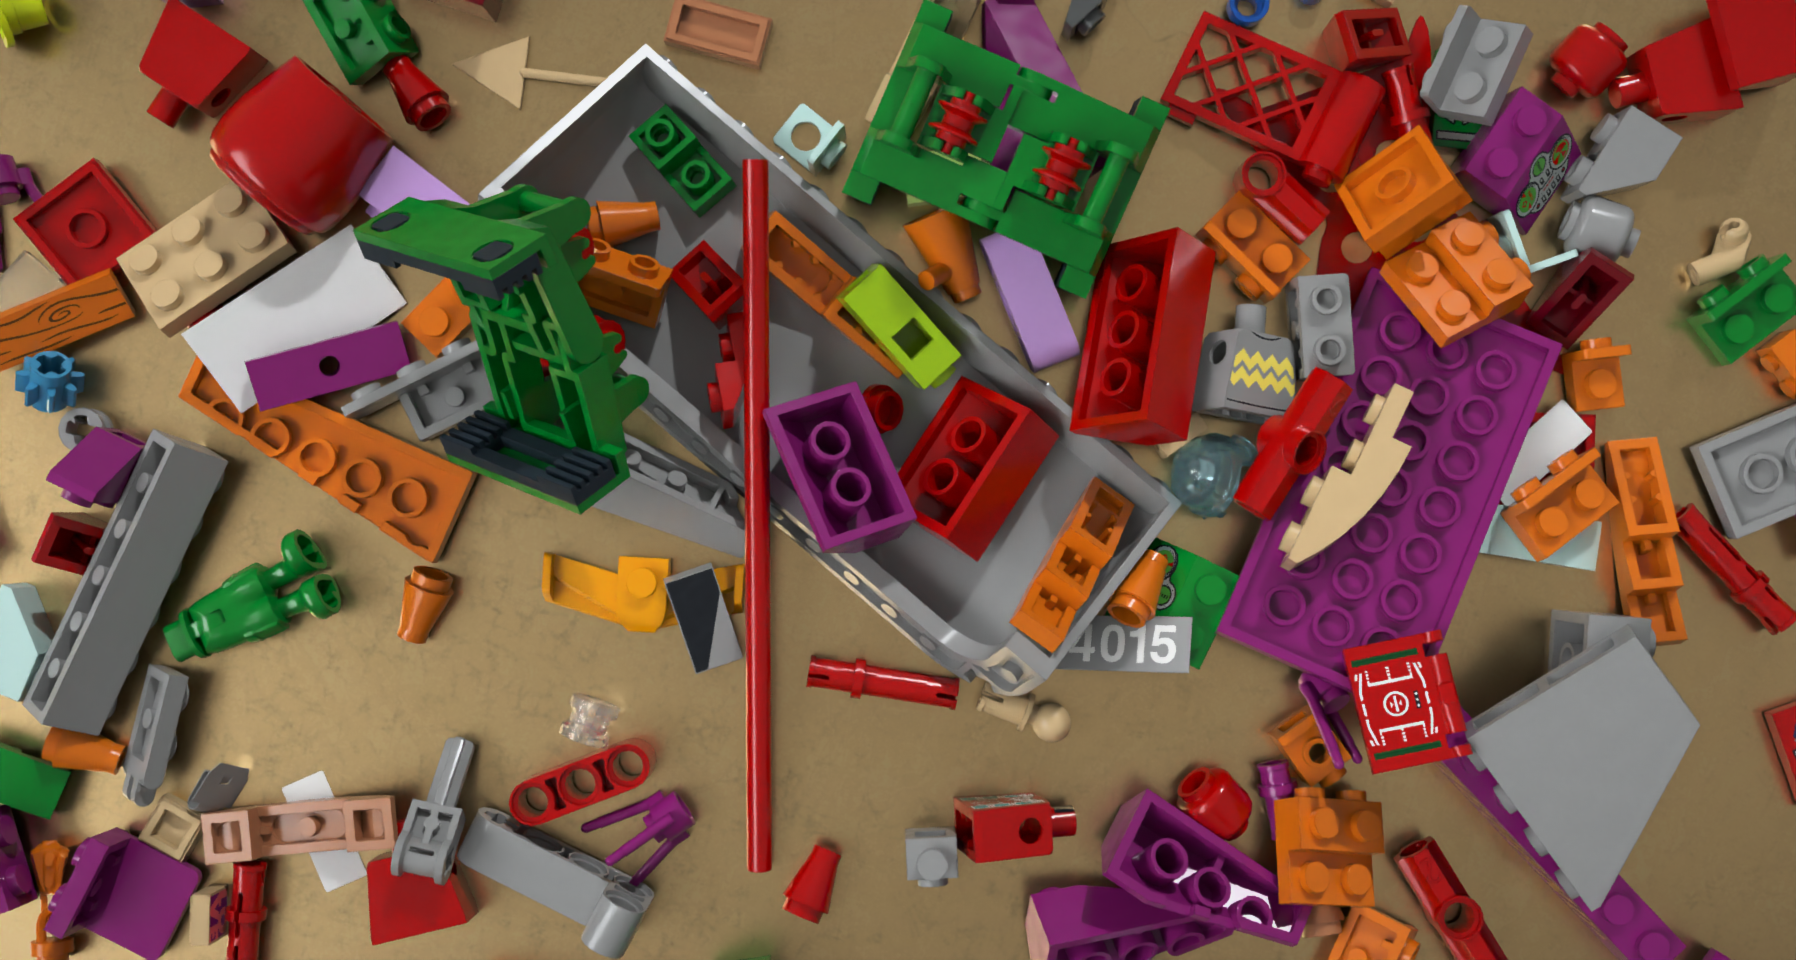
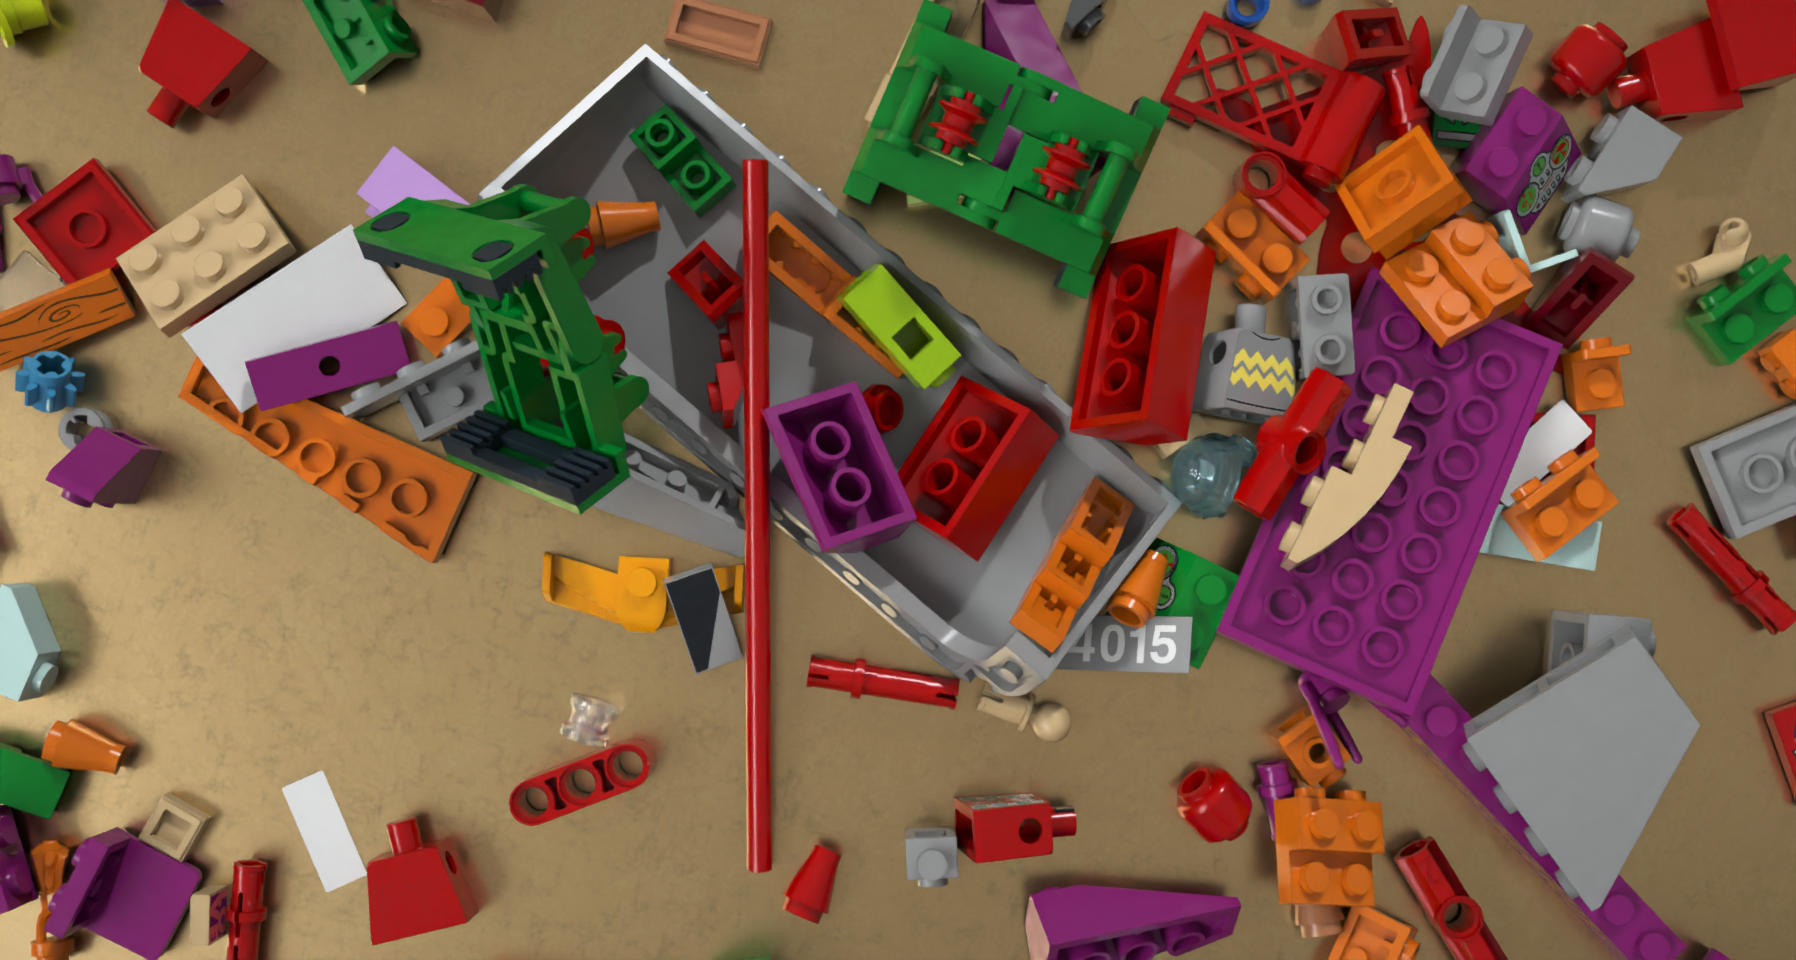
(69, 541): red slope -> none
(125, 584): light grey brick -> none
(153, 732): light grey hinge -> none
(211, 795): light grey piece -> none
(248, 602): green piece -> none
(299, 147): red piece -> none
(300, 827): nougat slope -> none
(417, 95): red cone -> none
(423, 601): orange cone -> none
(435, 825): light grey connector -> none
(505, 71): tan piece -> none
(558, 879): light grey beam -> none
(626, 284): orange bracket -> none
(667, 819): magenta plant -> none
(825, 153): light aqua bracket -> none
(949, 252): orange piece -> none
(1030, 302): lavender beam -> none
(1193, 872): magenta wedge -> none
(1405, 702): red piece -> none
(1643, 536): orange slope -> none

